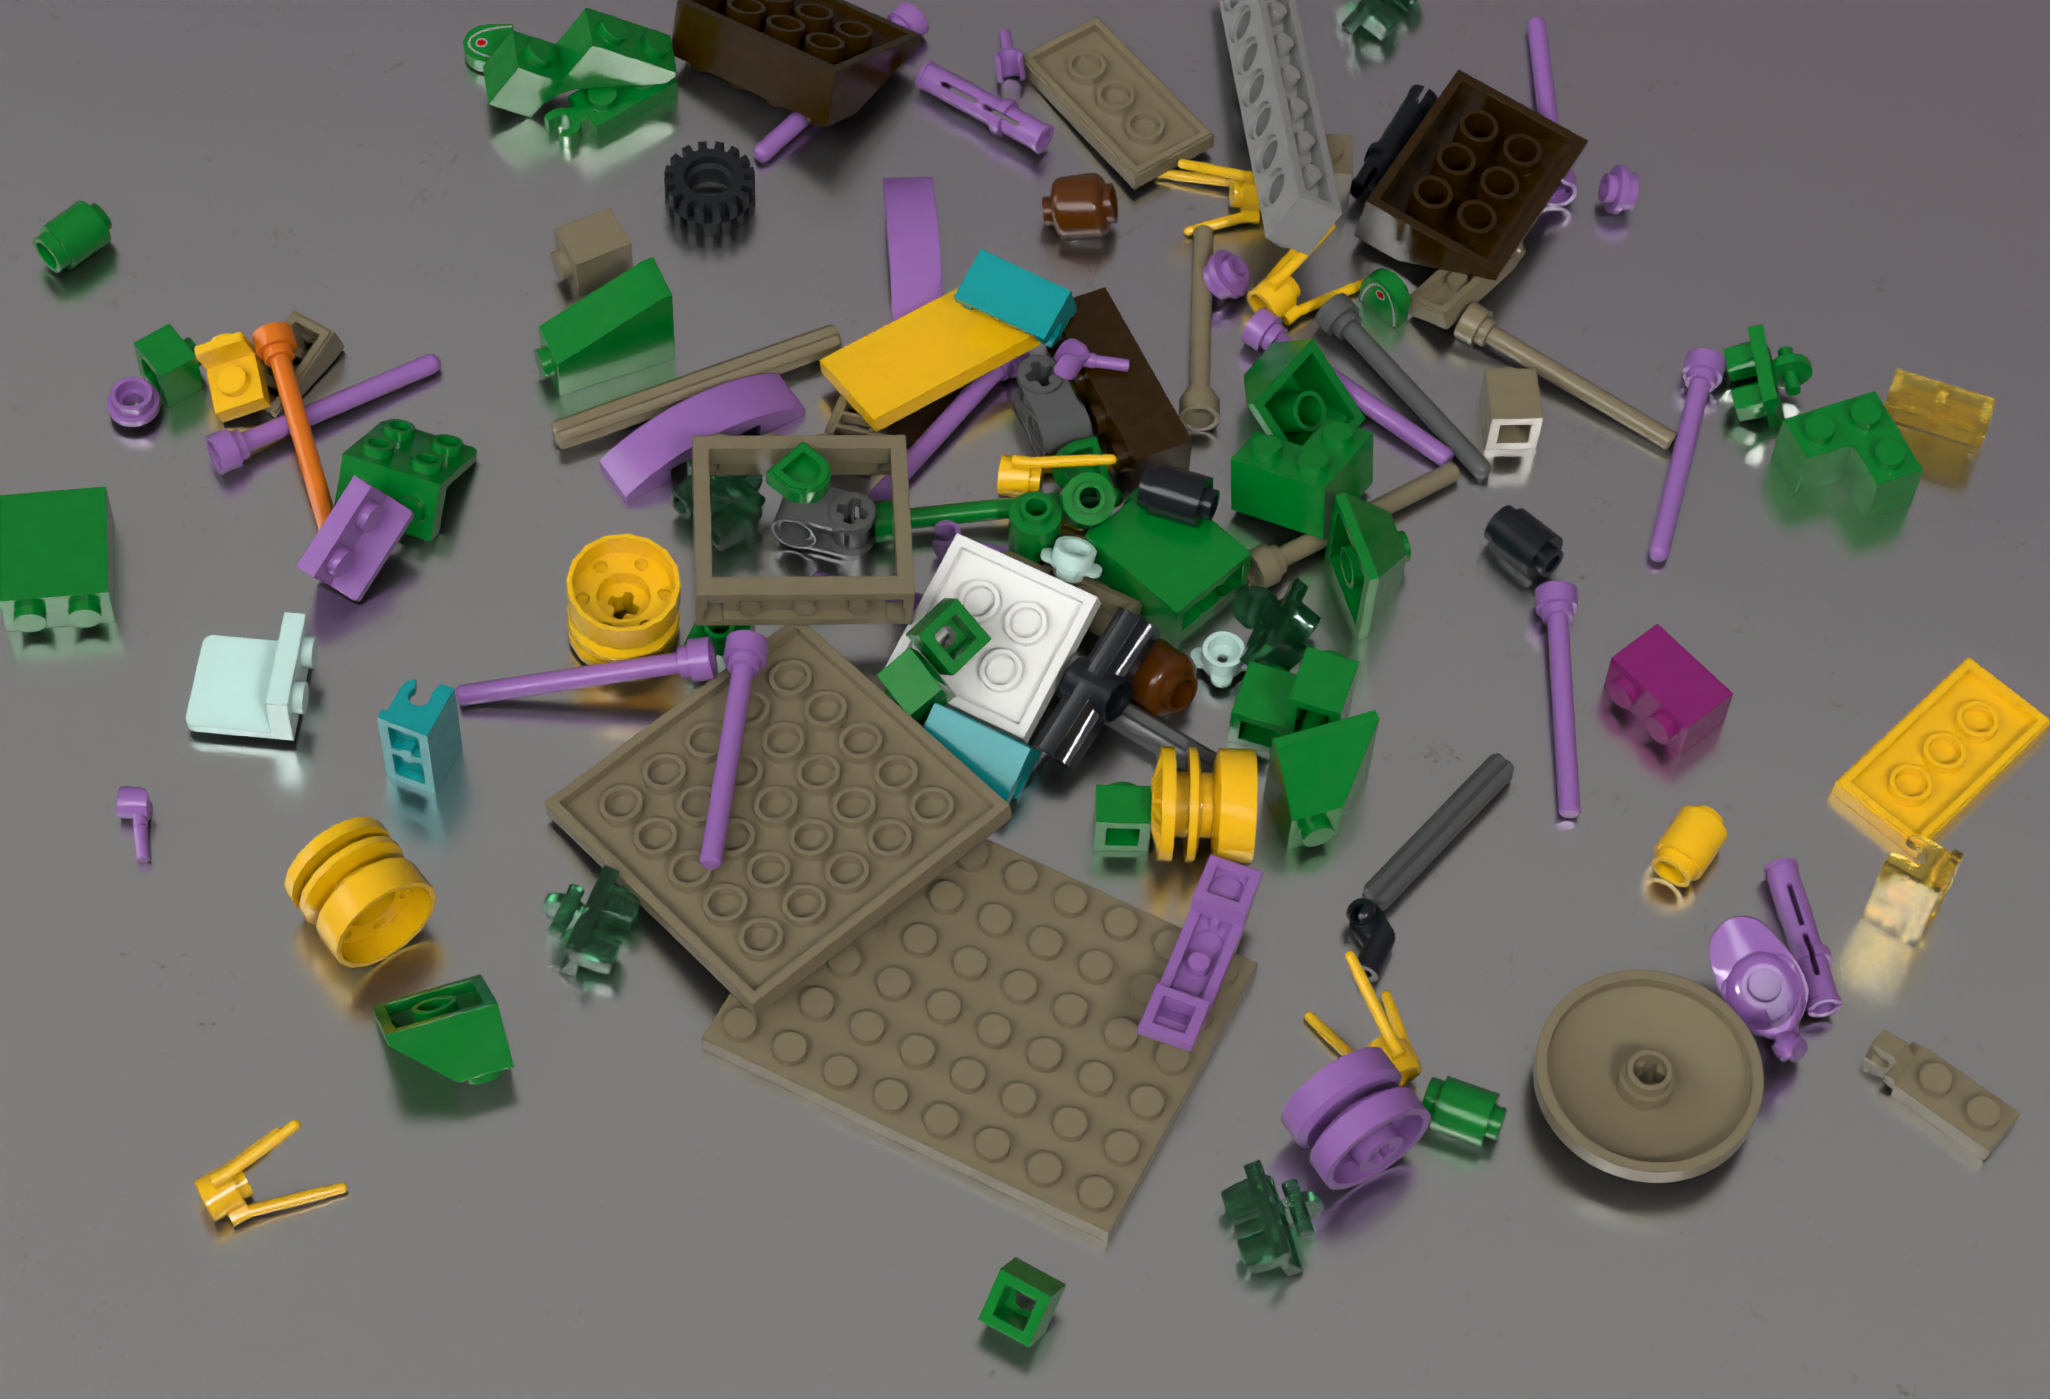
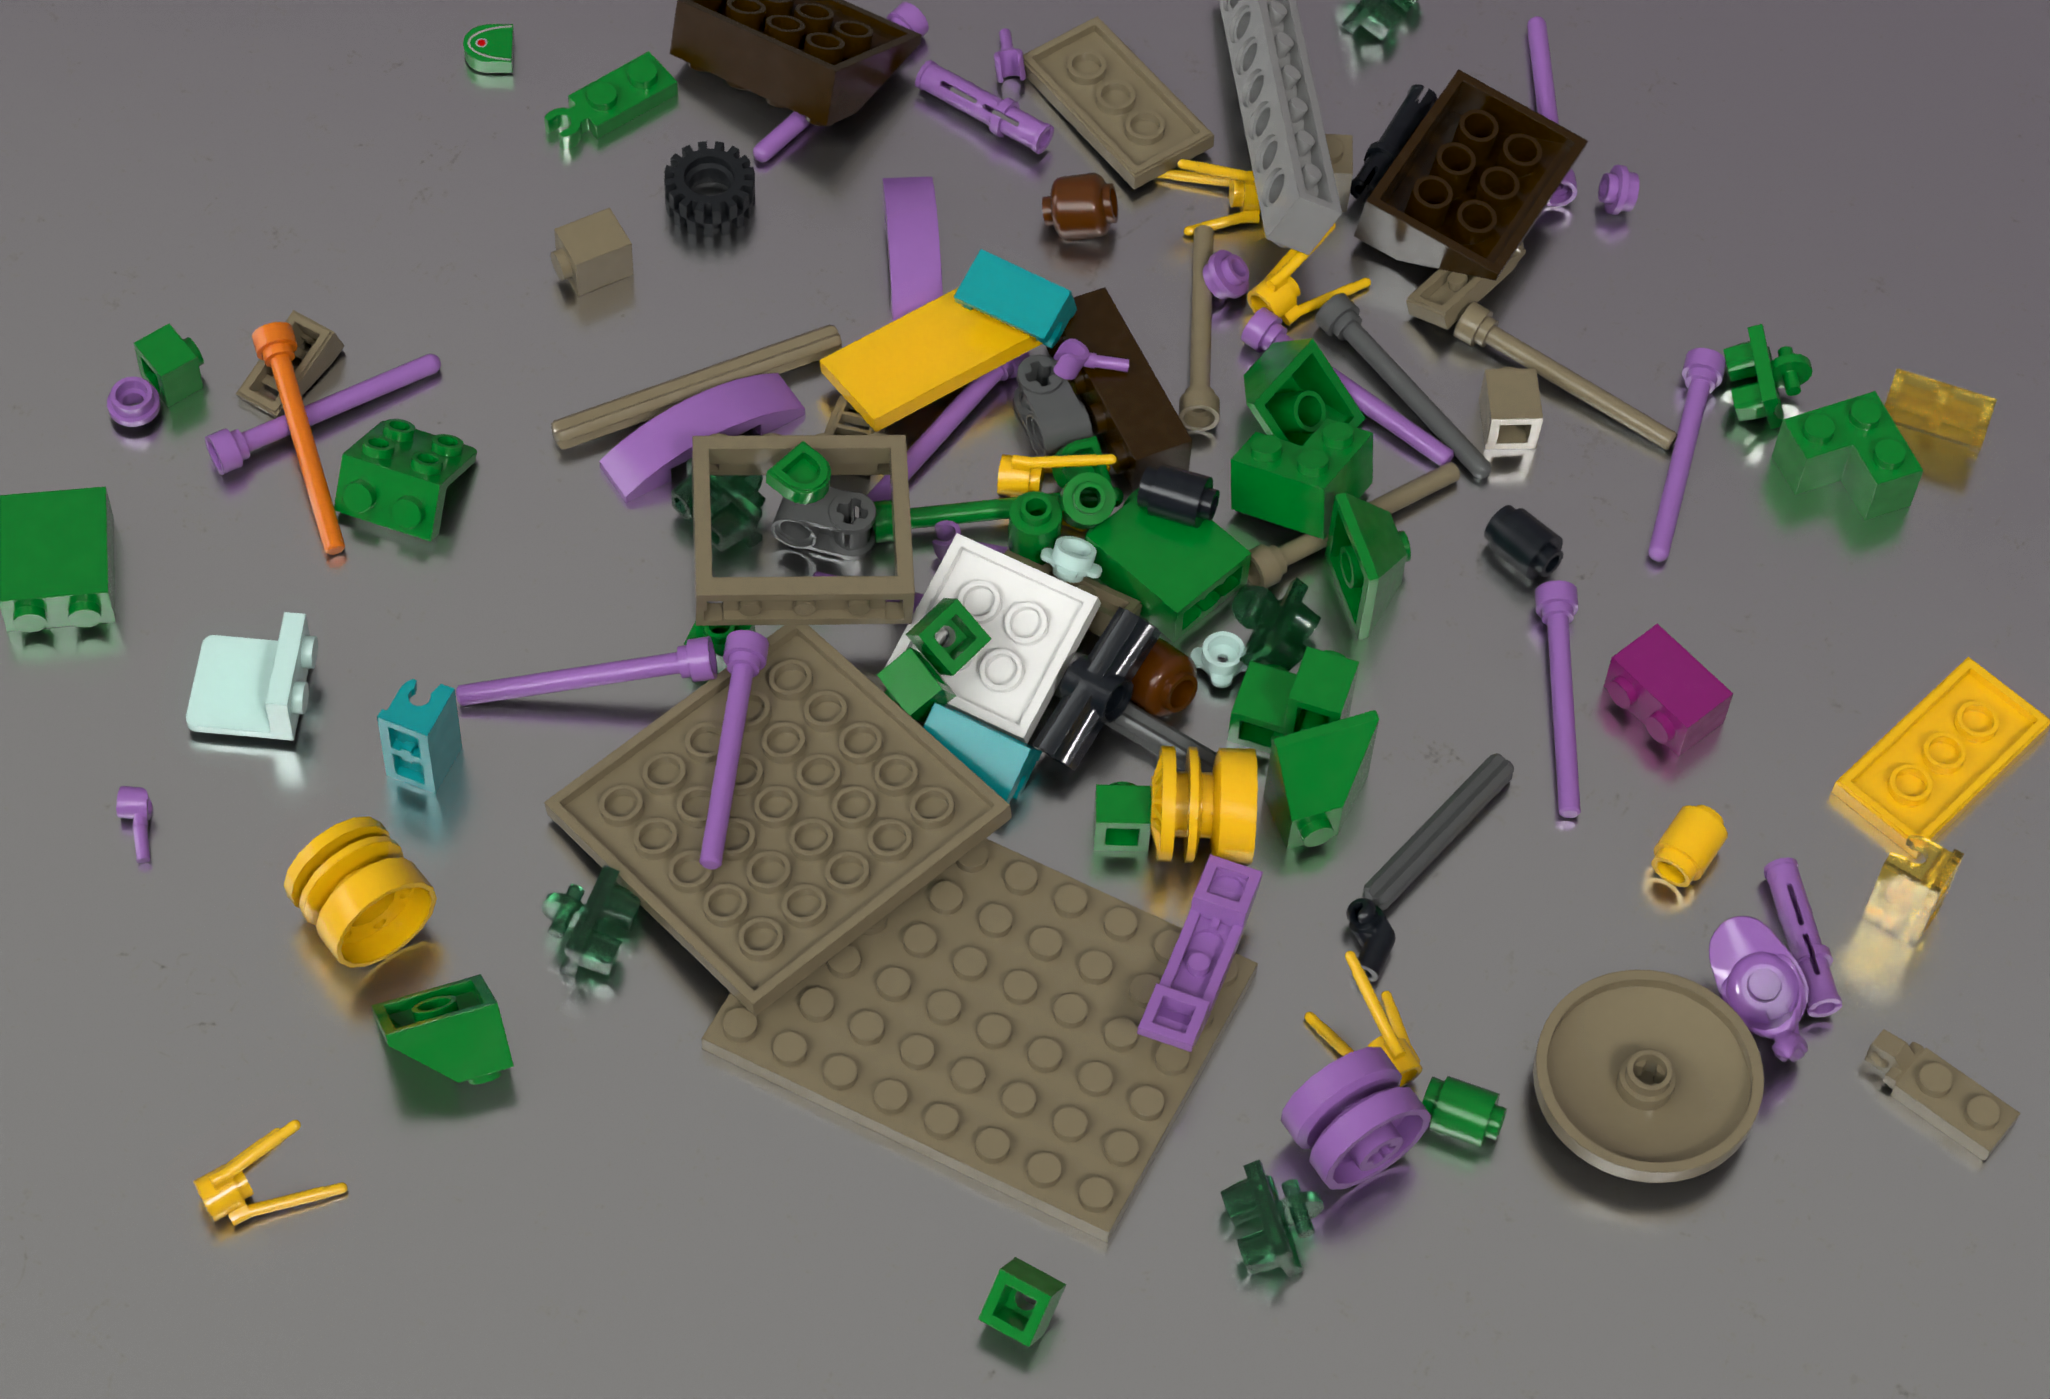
(73, 236): green brick -> none
(234, 375): yellow bracket -> none
(356, 539): medium lavender bracket -> none
(591, 54): green arch -> none
(609, 331): green slope -> none
(622, 600): yellow wheel -> none
(1386, 296): green tile -> none

